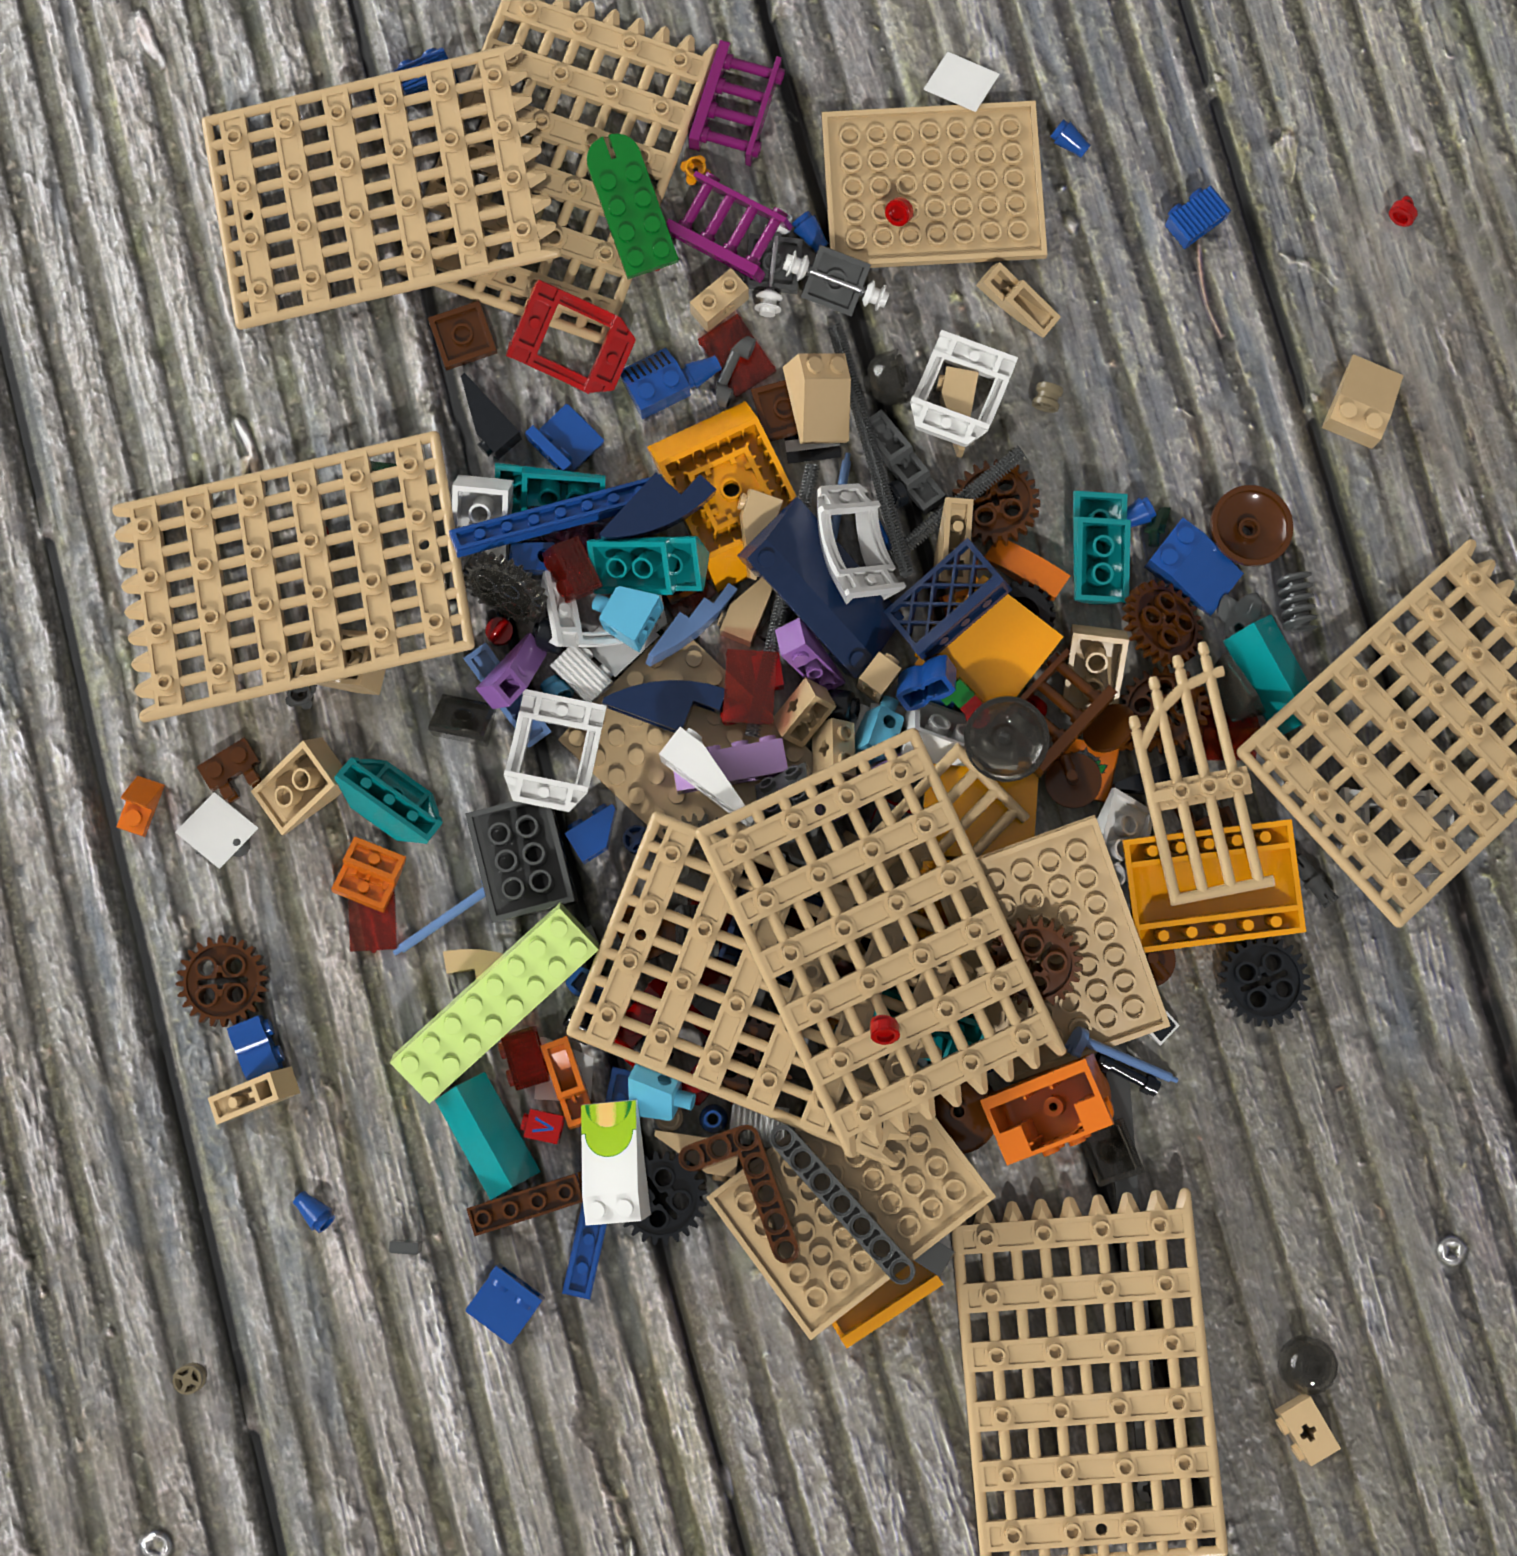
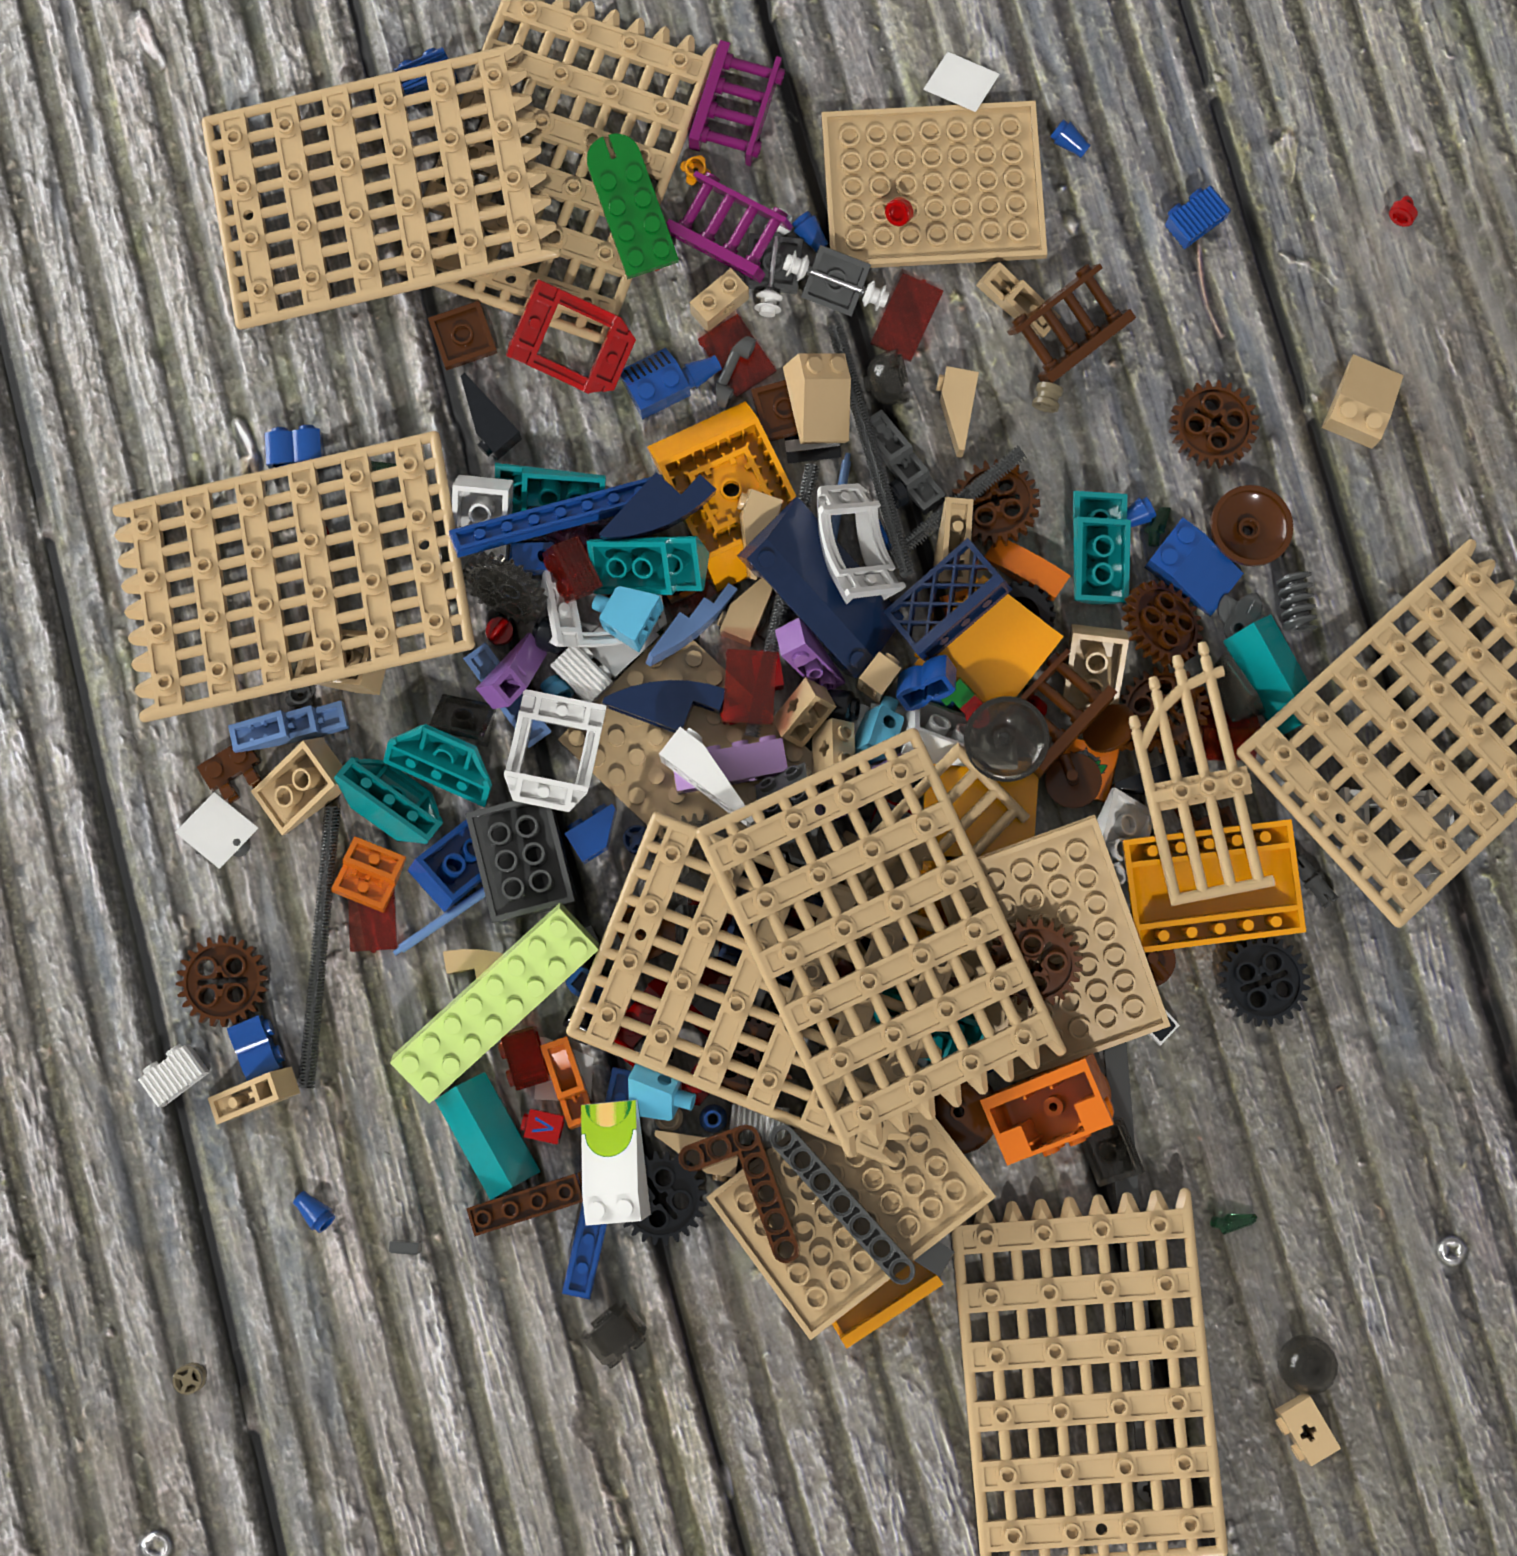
(140, 805): orange slope -> none
(173, 1075): none -> white brick
(288, 727): none -> medium blue slope
(293, 446): none -> blue brick
(319, 947): none -> dark grey axle
(441, 762): none -> teal wedge
(448, 868): none -> blue slope
(504, 1303): blue bracket -> none
(565, 440): blue bracket -> none
(615, 1333): none -> clear smoke brick
(884, 1029): red tile -> none
(907, 316): none -> clear red piece
(968, 356): white wedge -> none
(1080, 1039): medium blue piece -> none
(1094, 334): none -> reddish brown fence
(1148, 1083): black bar -> none
(1228, 405): none -> reddish brown gear
(1232, 1222): none -> clear green bar

